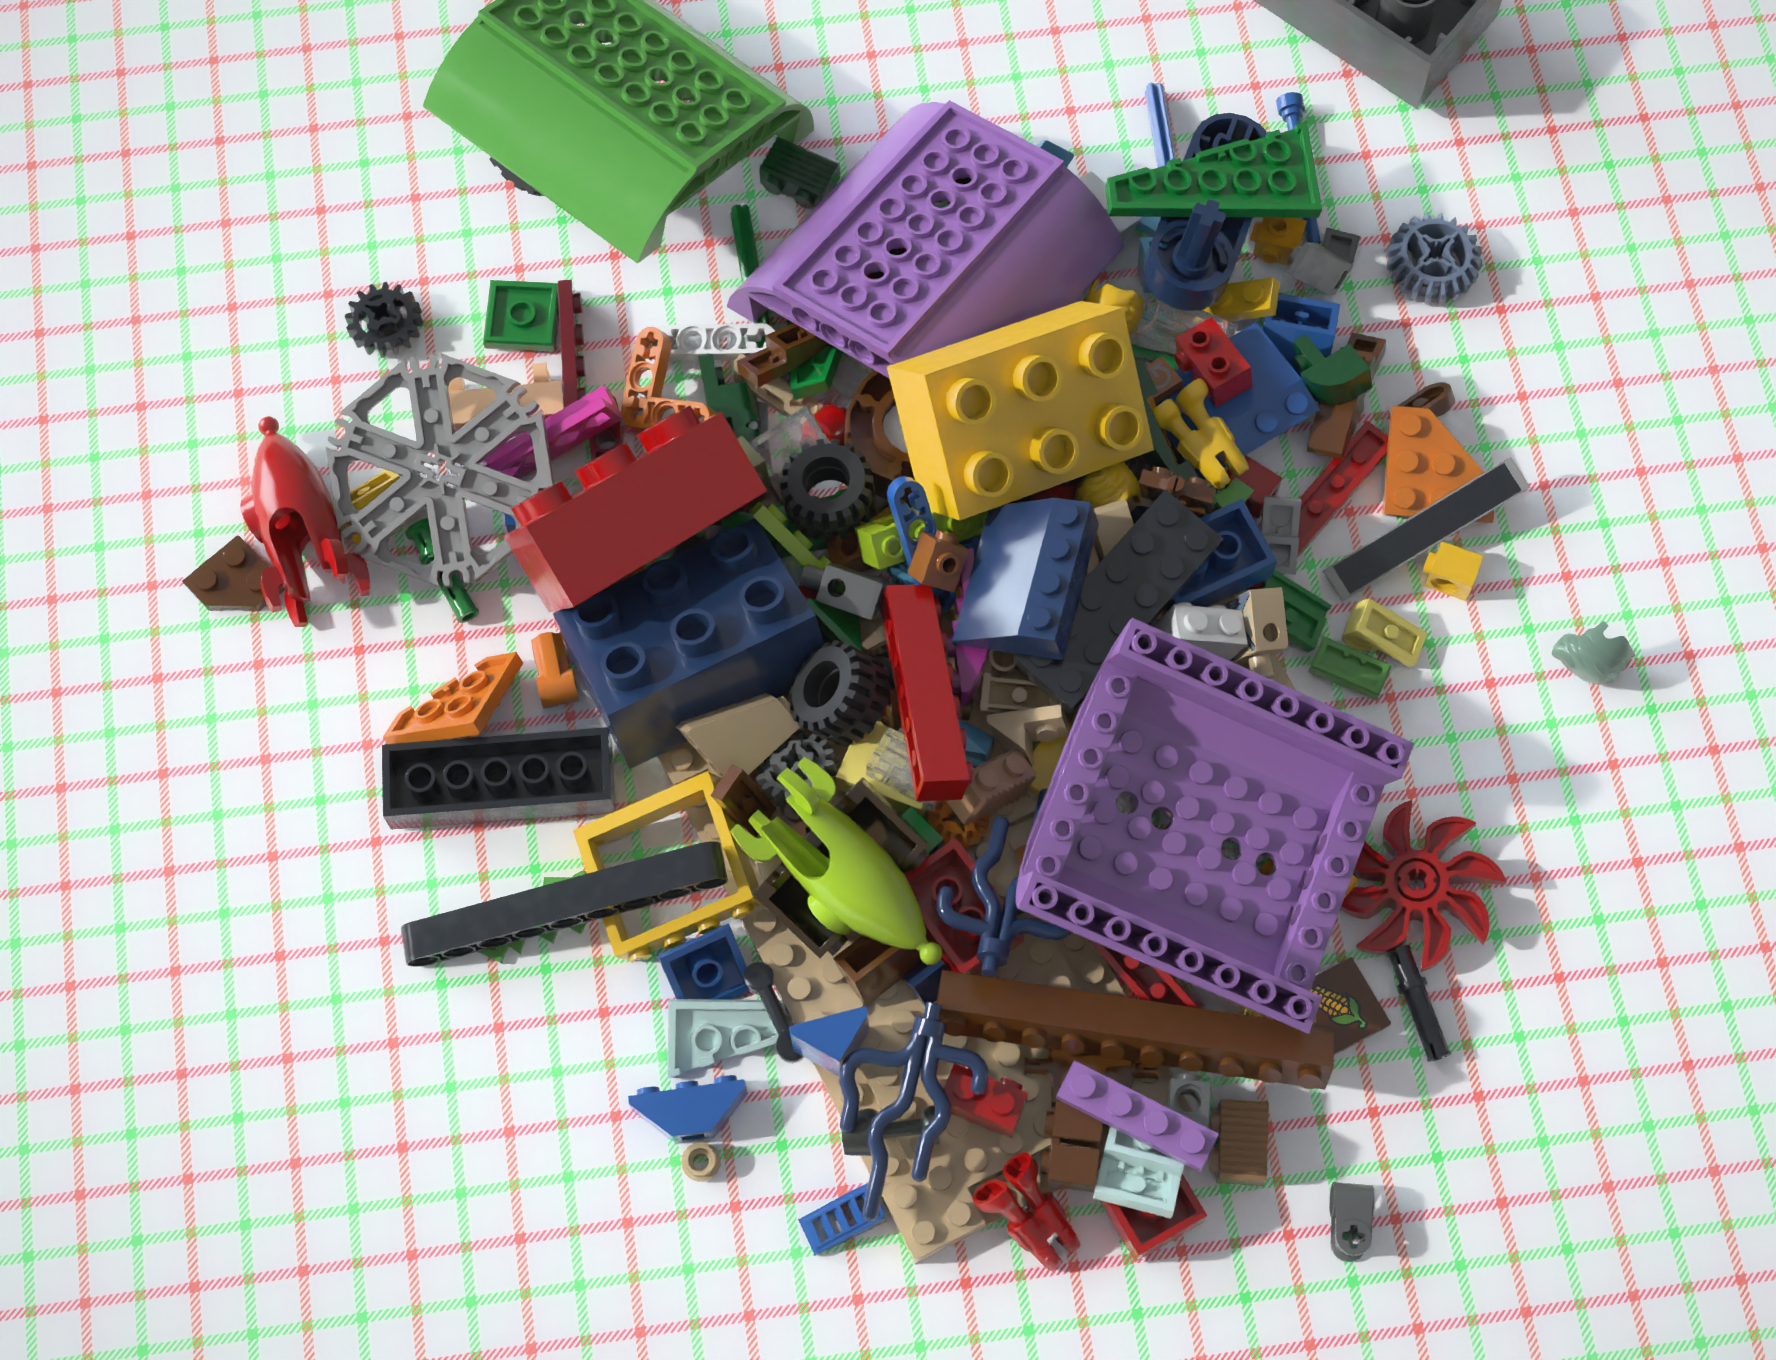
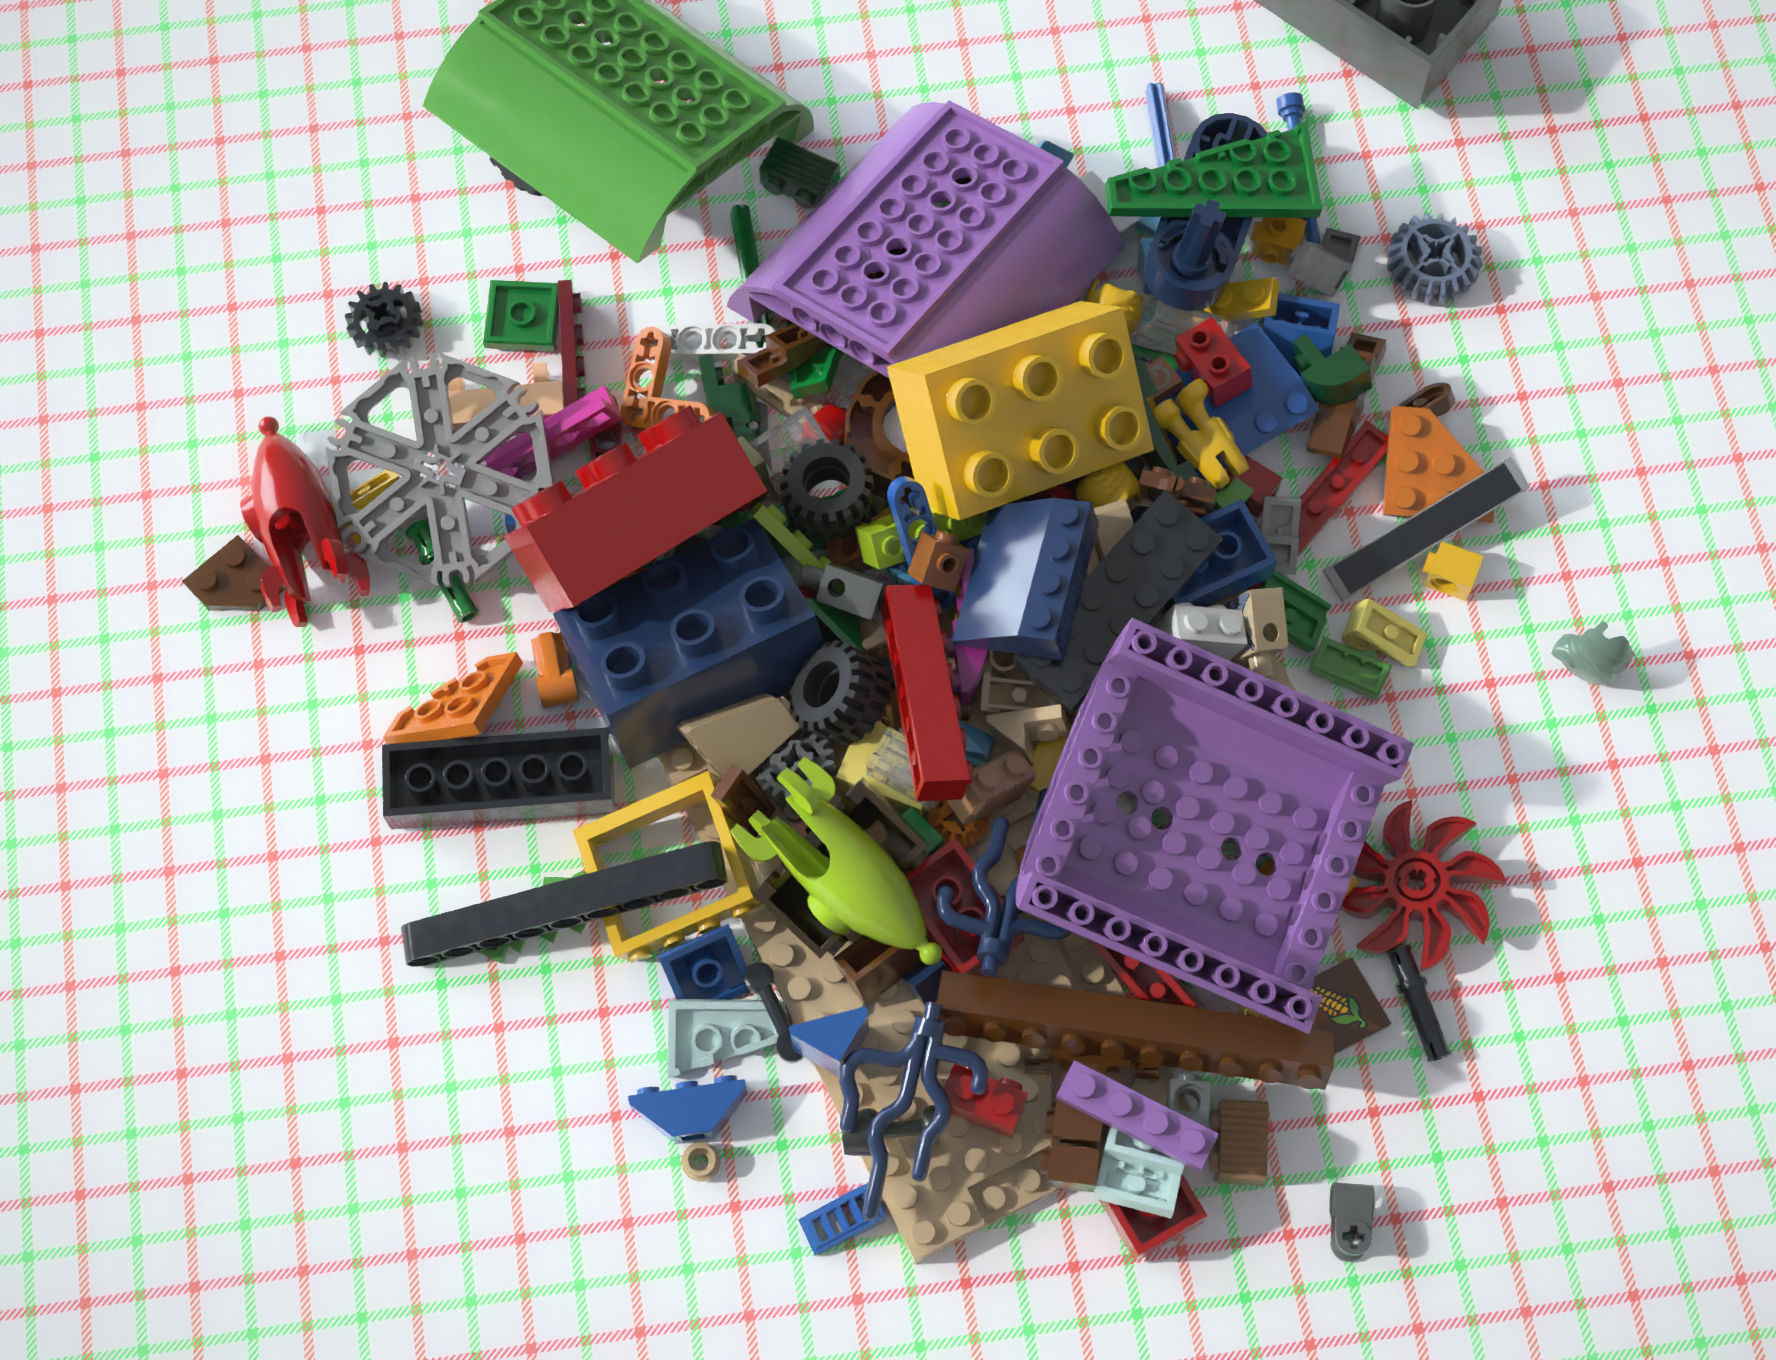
(1039, 1221): red piece -> none

